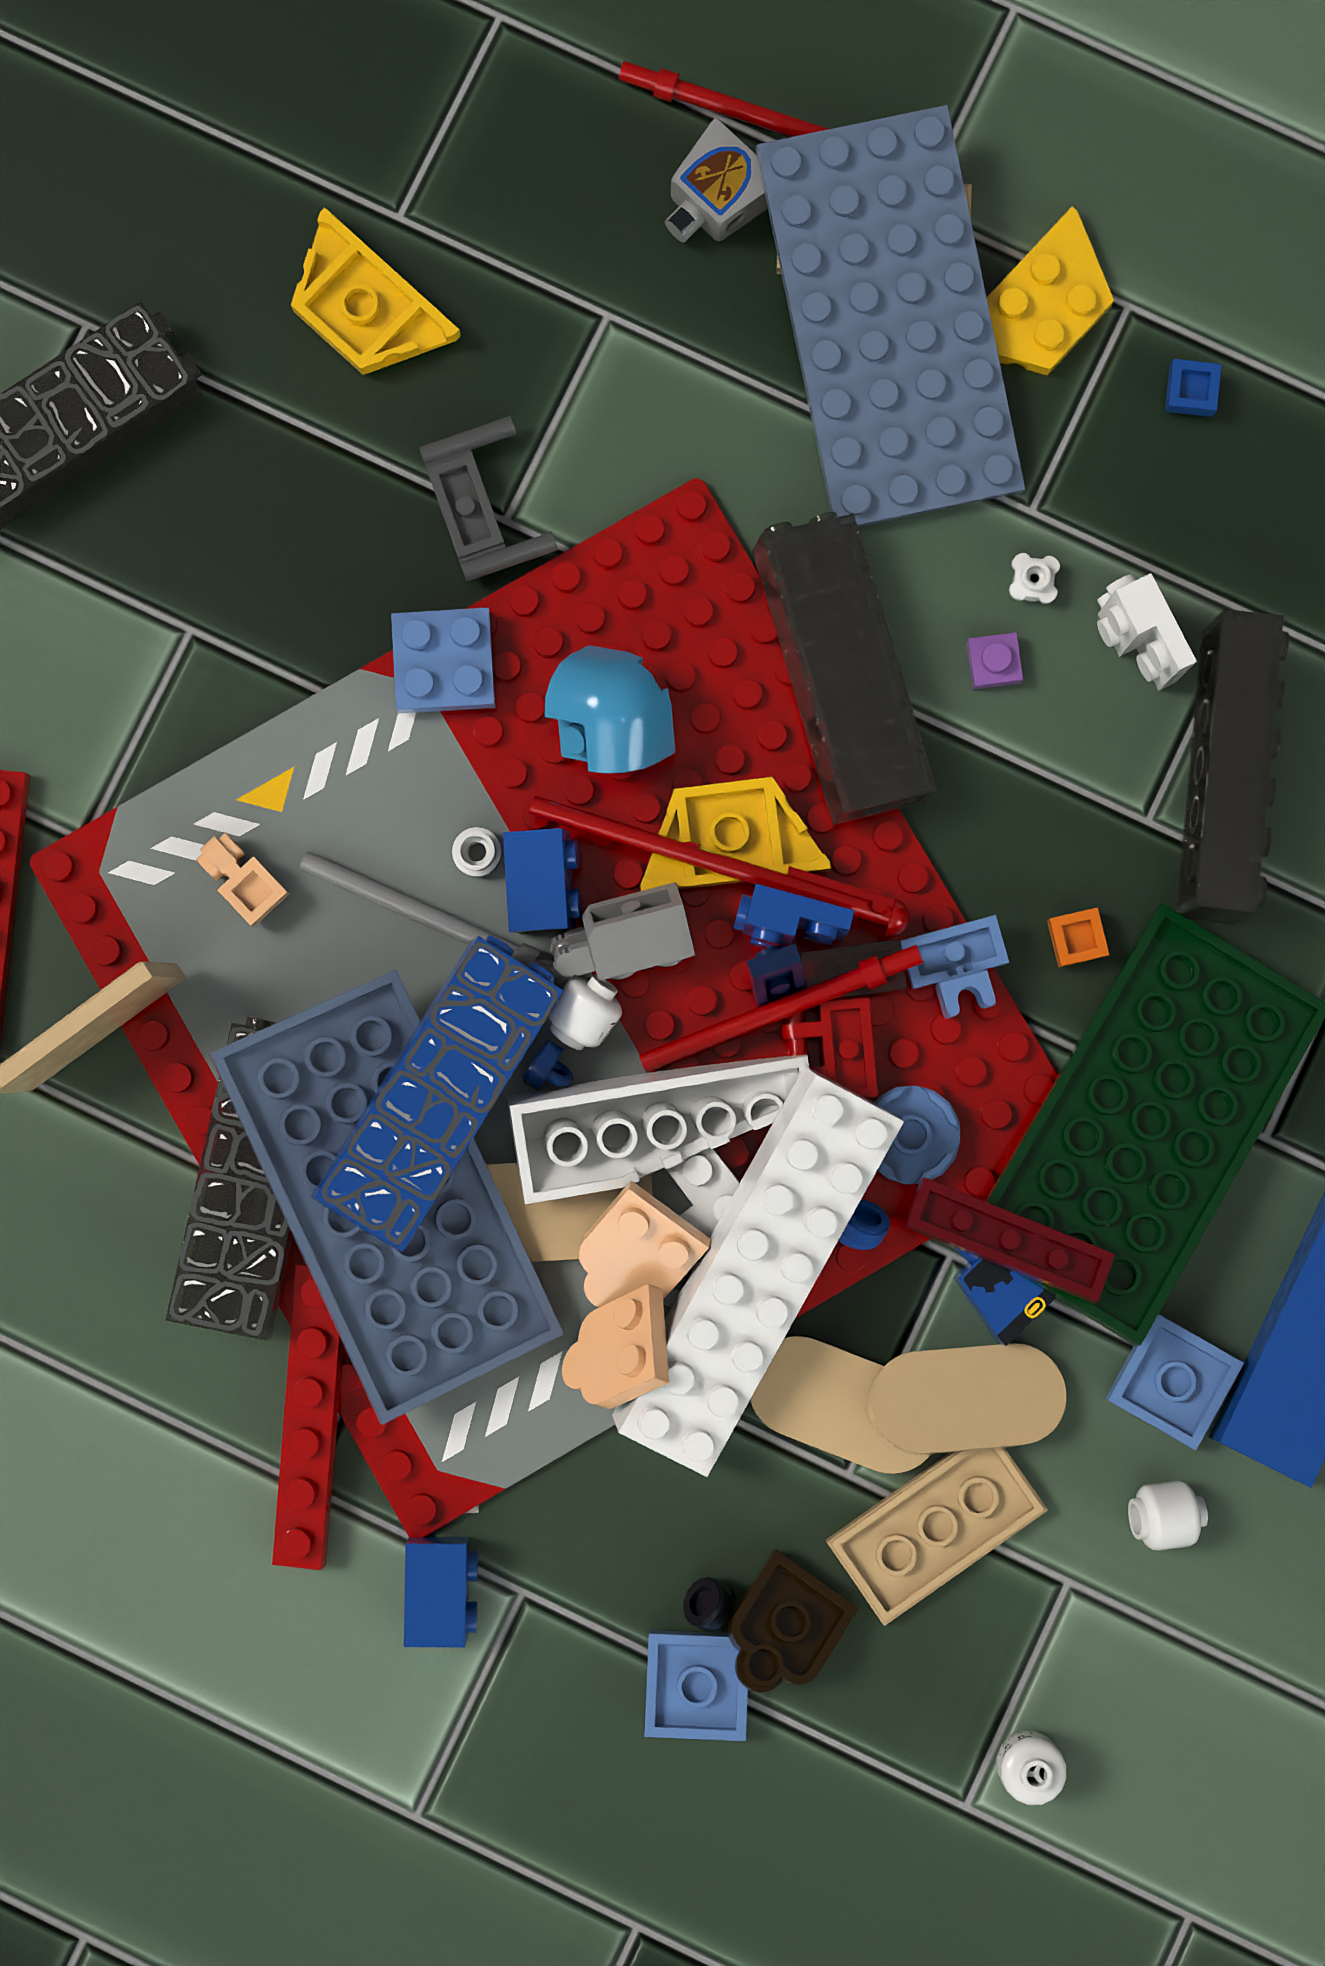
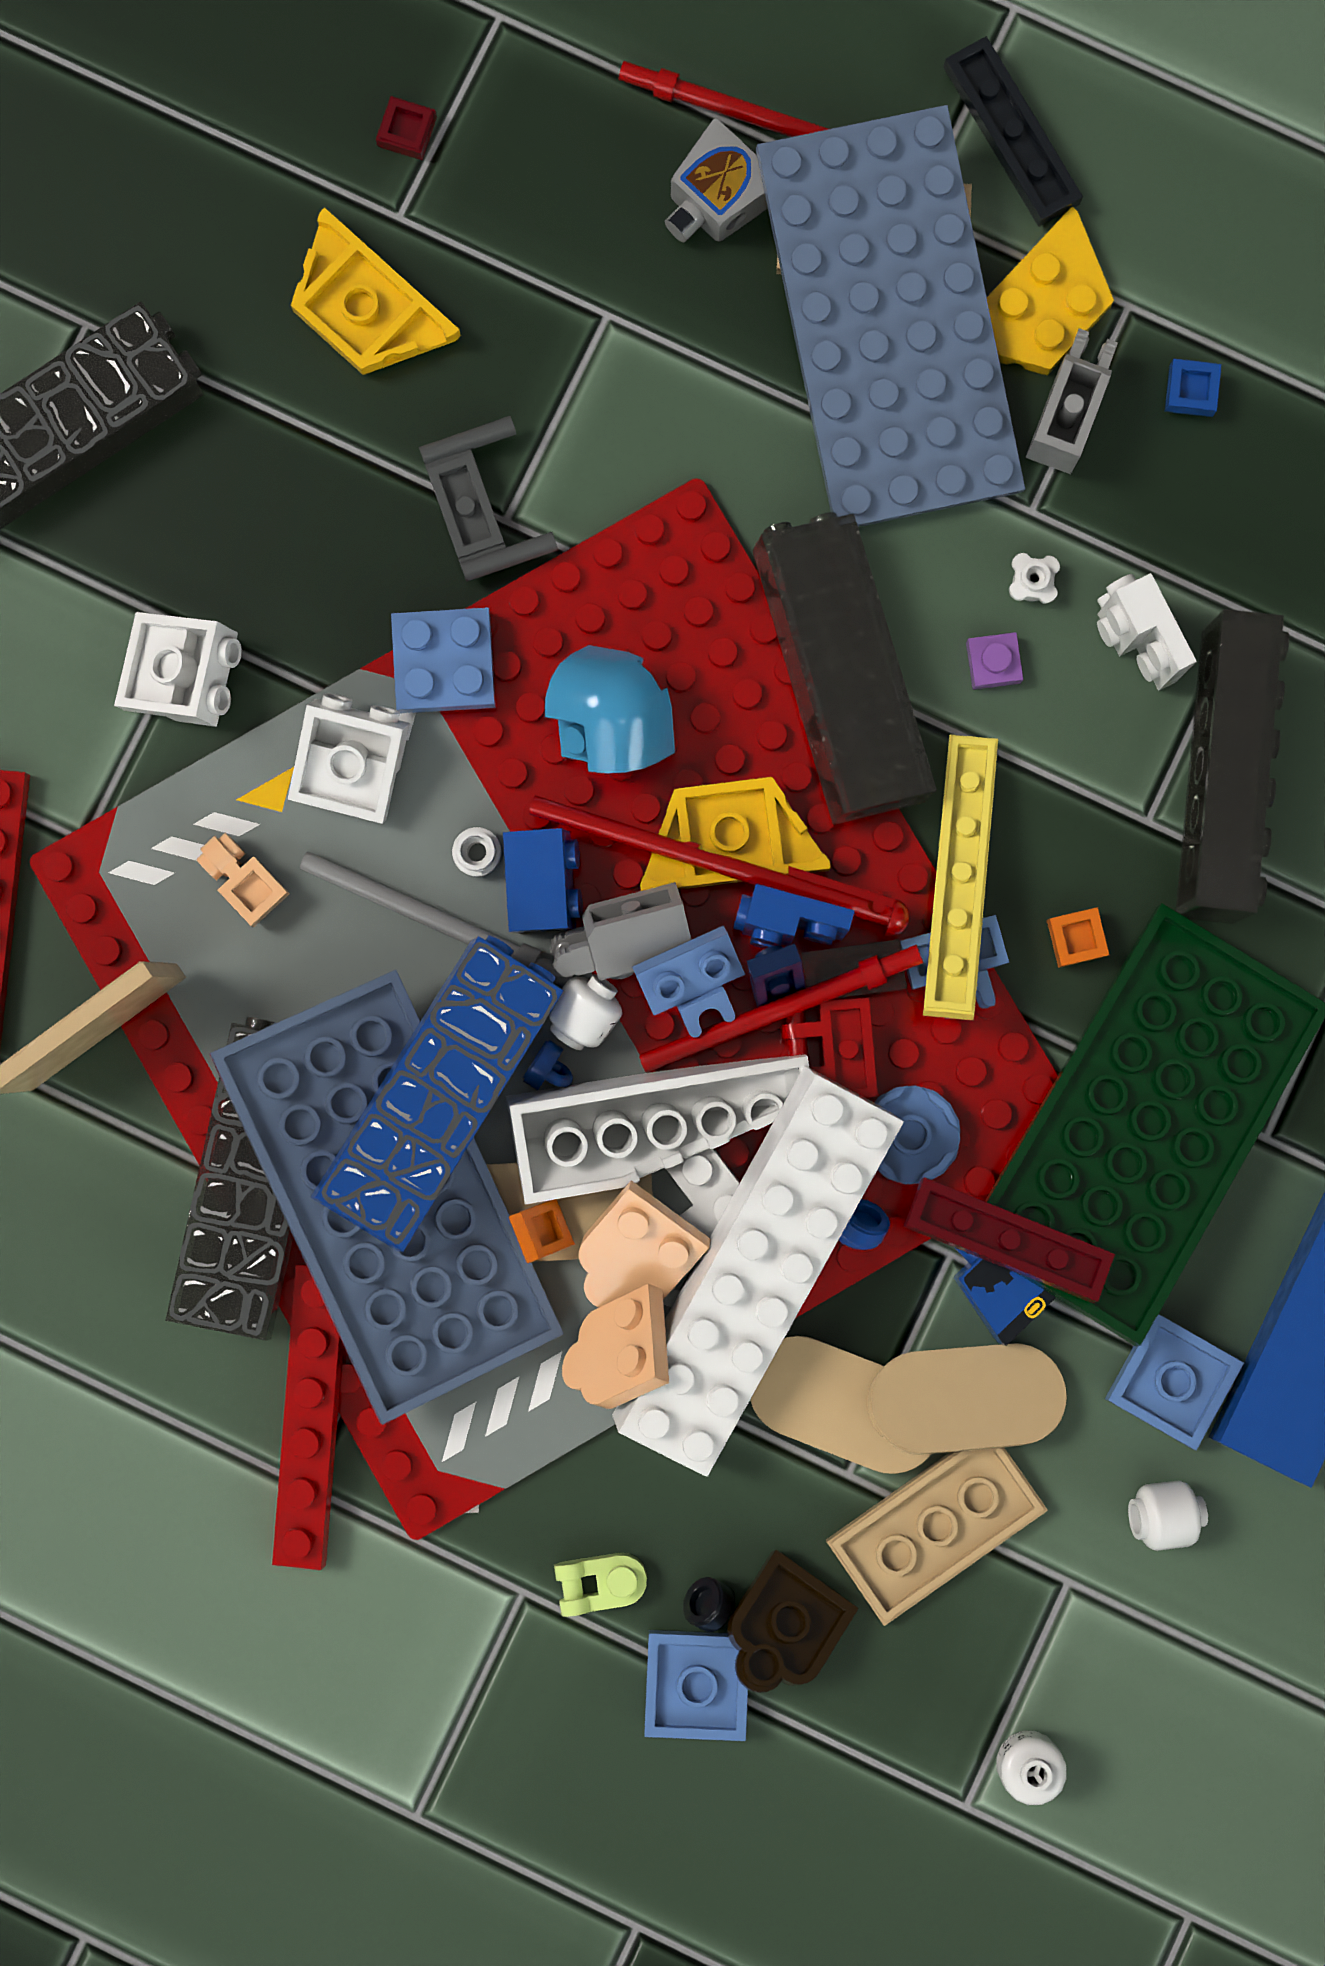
(178, 668): none -> white plate
(348, 757): none -> white plate
(406, 128): none -> dark red tile
(438, 1592): blue brick -> none
(541, 1230): none -> orange plate
(619, 1582): none -> yellowish green plate
(692, 978): none -> medium blue plate
(961, 878): none -> light yellow tile
(1012, 131): none -> black plate
(1071, 406): none -> light grey hinge

